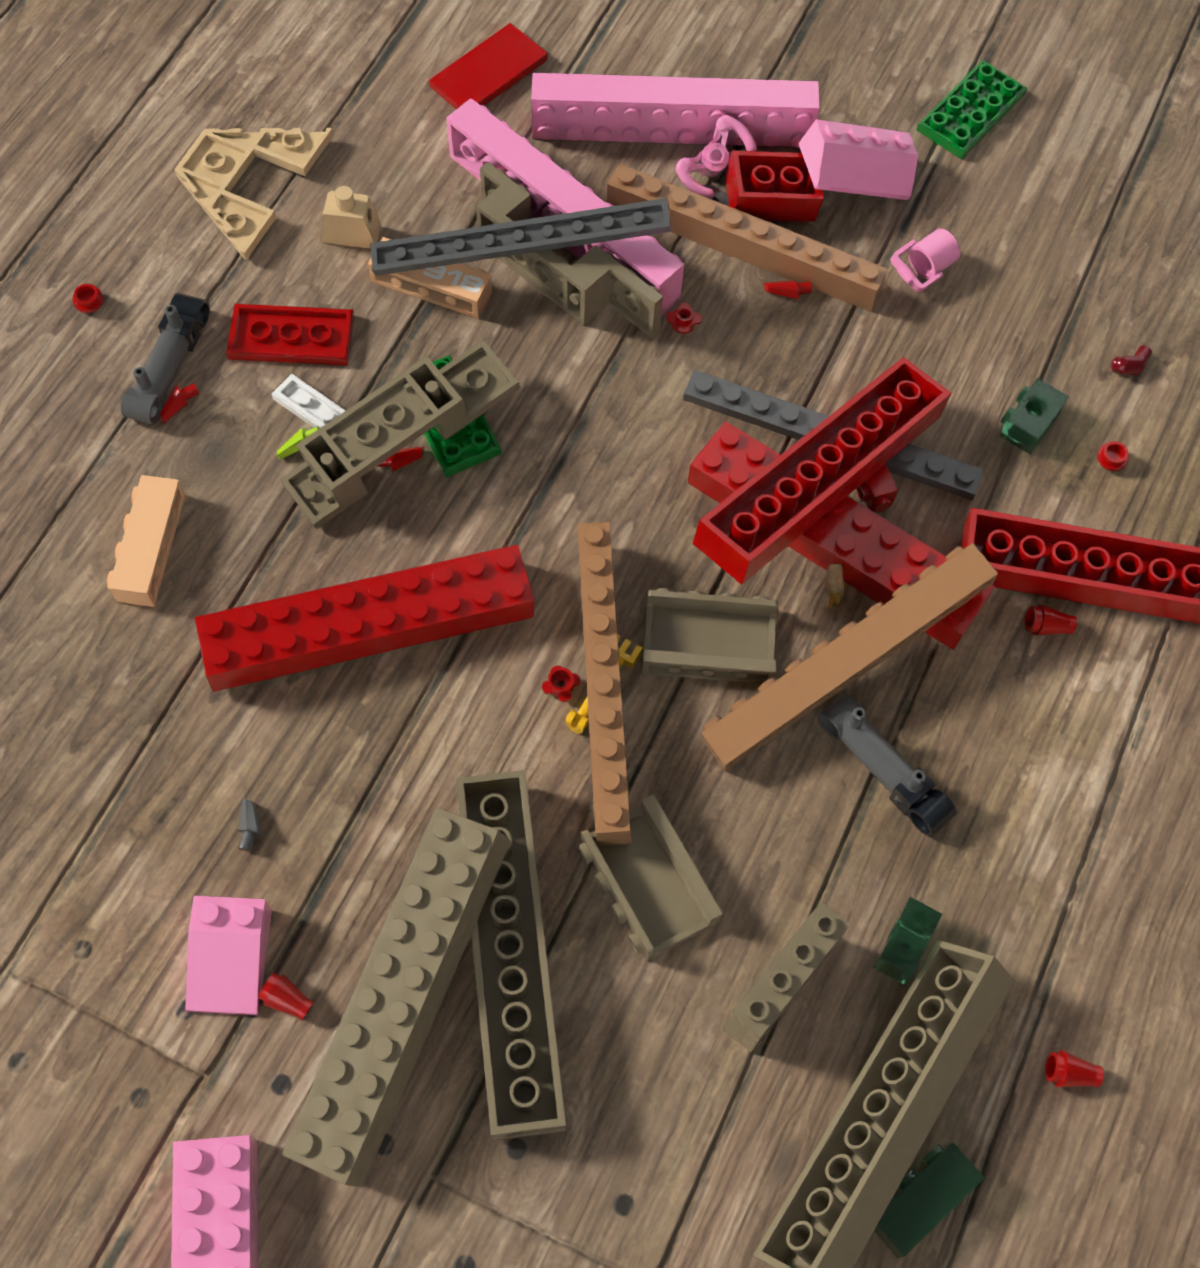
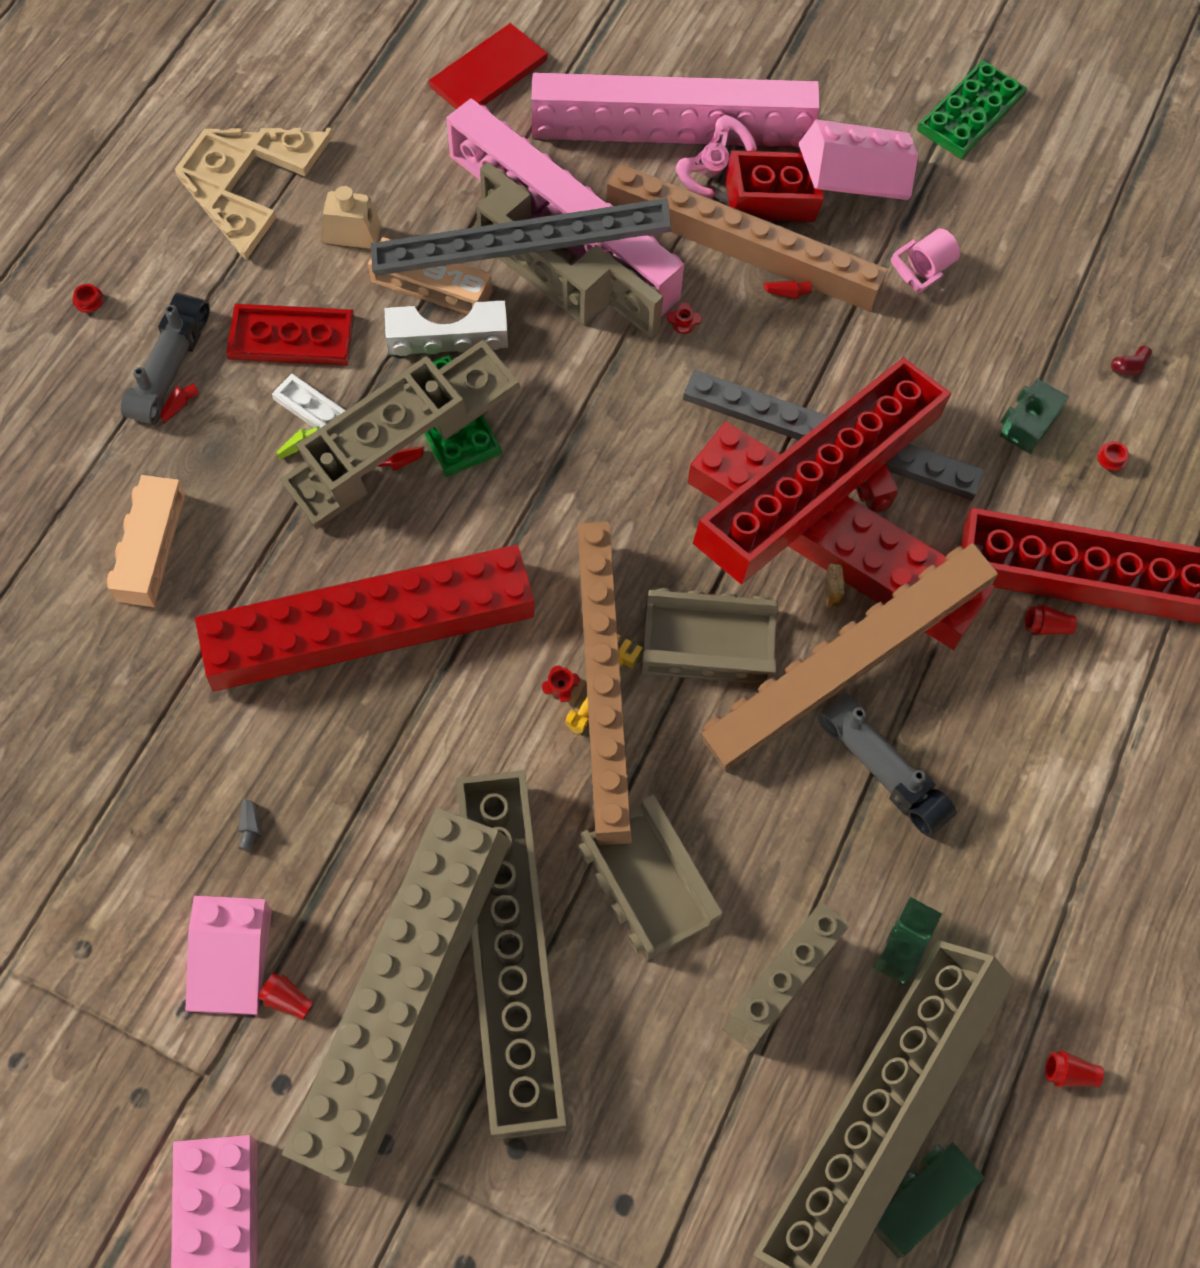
(412, 334): none -> white arch

